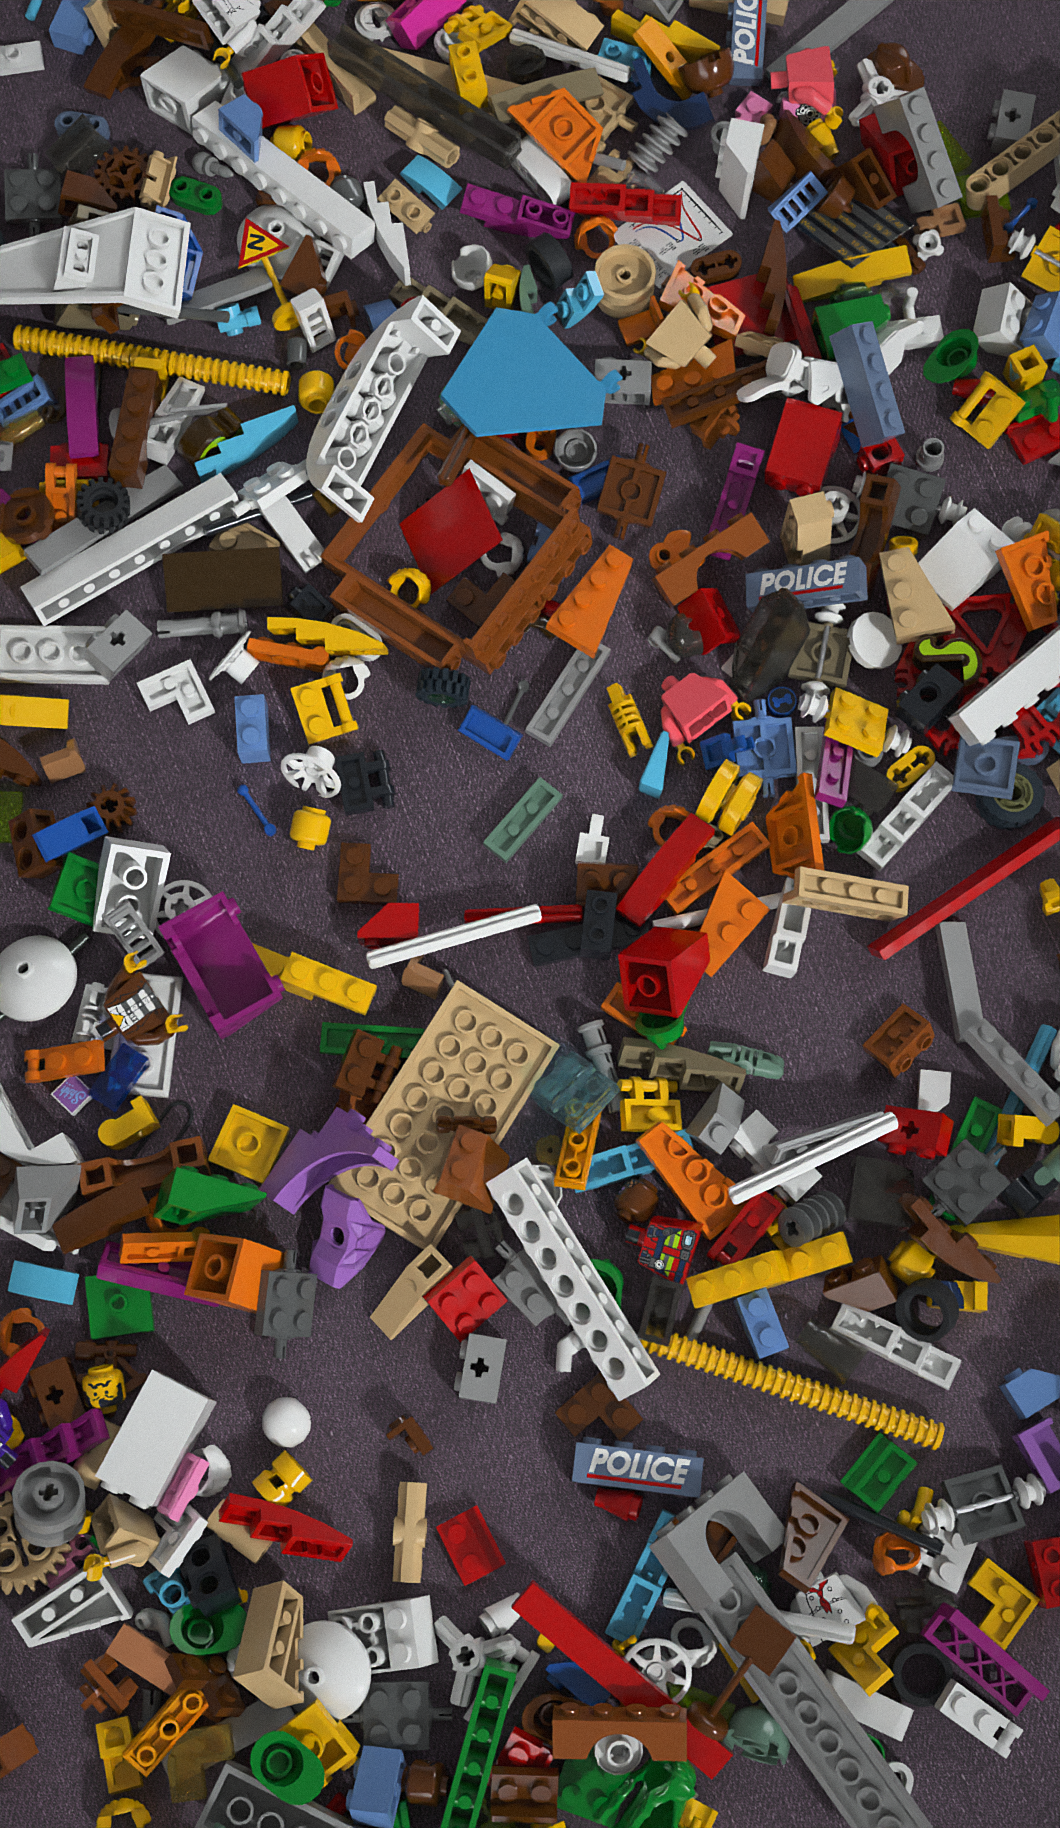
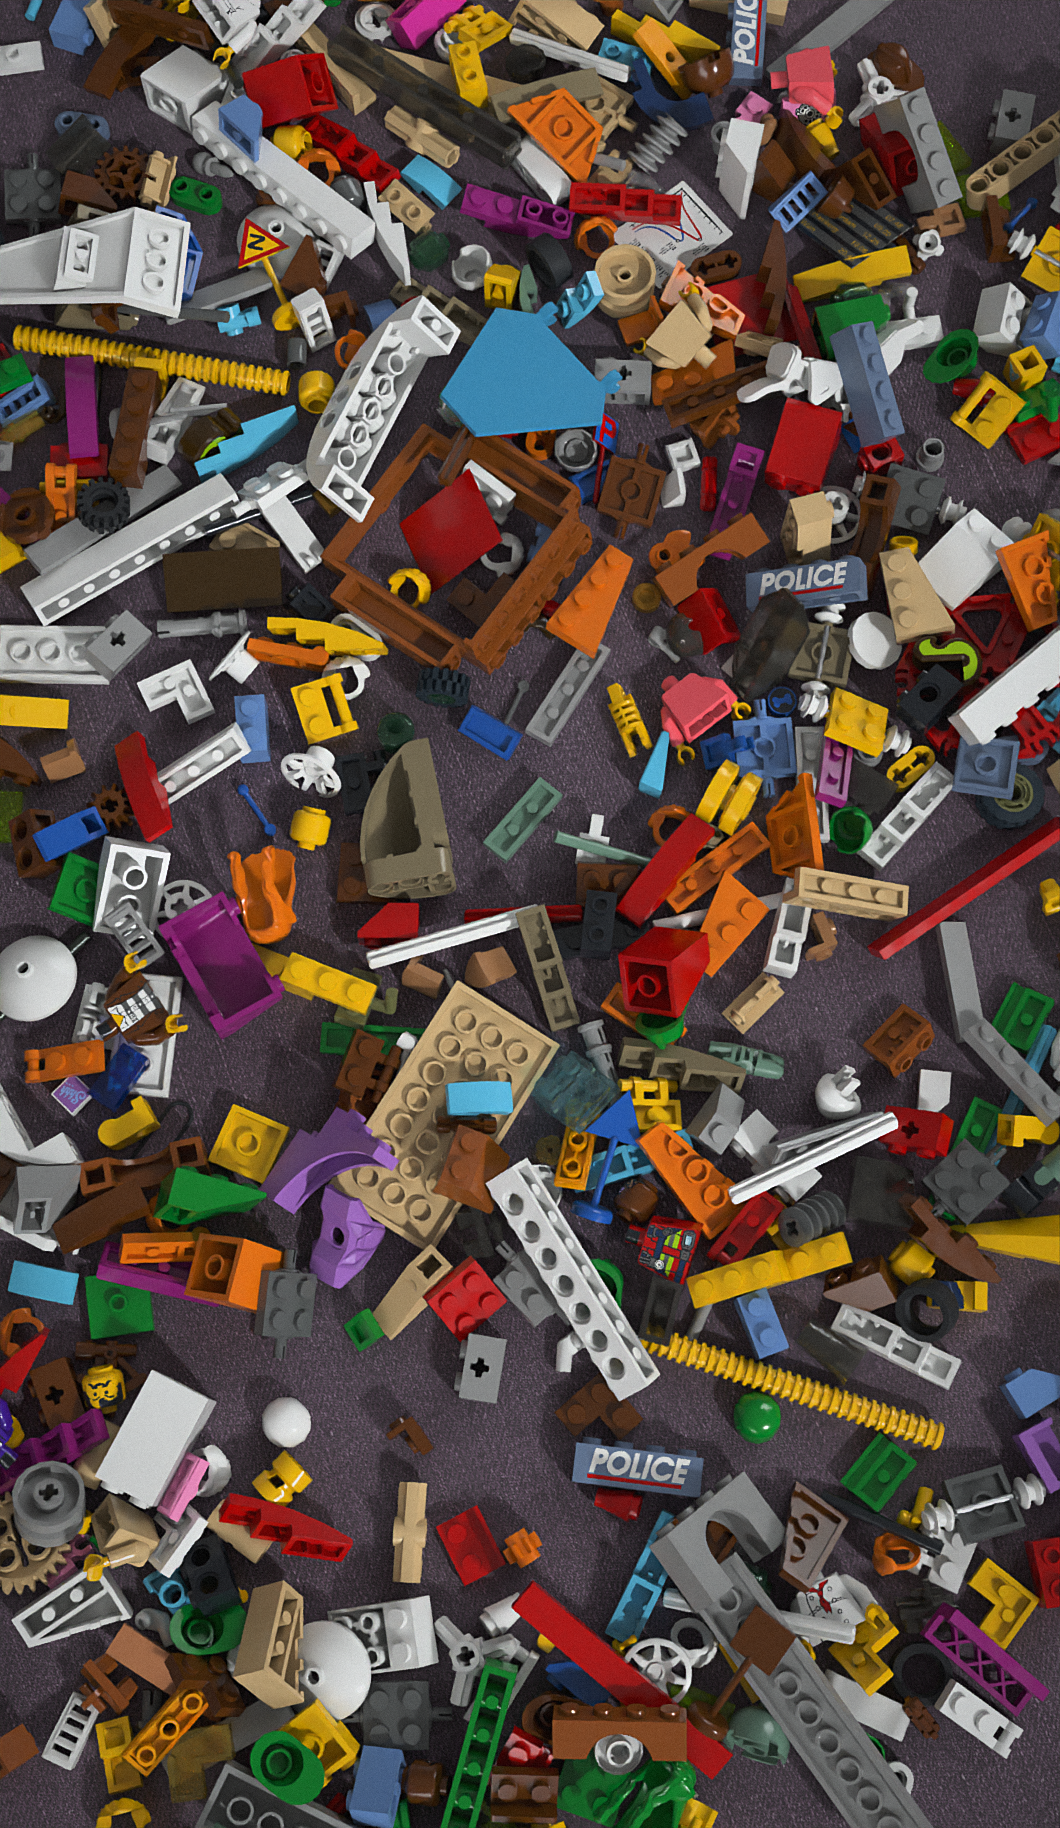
(57, 1757): none -> white slope
(142, 787): none -> red slope
(203, 762): none -> white slope
(265, 893): none -> orange hair
(351, 154): none -> red slope
(358, 1021): none -> olive plate
(363, 1330): none -> green plate
(395, 731): none -> clear green head
(405, 829): none -> dark tan panel
(407, 1043): none -> white hand
(429, 251): none -> clear green head
(479, 1098): none -> medium azure slope
(488, 968): none -> medium nougat tile
(522, 1547): none -> orange gear
(547, 968): none -> dark tan slope
(600, 849): none -> sand green bar
(606, 437): none -> red piece
(617, 1124): none -> blue piece
(646, 598): none -> pearl gold tile
(673, 489): none -> white slope
(682, 455): none -> white tile
(708, 484): none -> red axle
(753, 1002): none -> tan hinge
(757, 1417): none -> green hair
(824, 932): none -> medium nougat bracket
(836, 1094): none -> white piece
(921, 1717): none -> reddish brown axle
(1022, 1017): none -> green plate

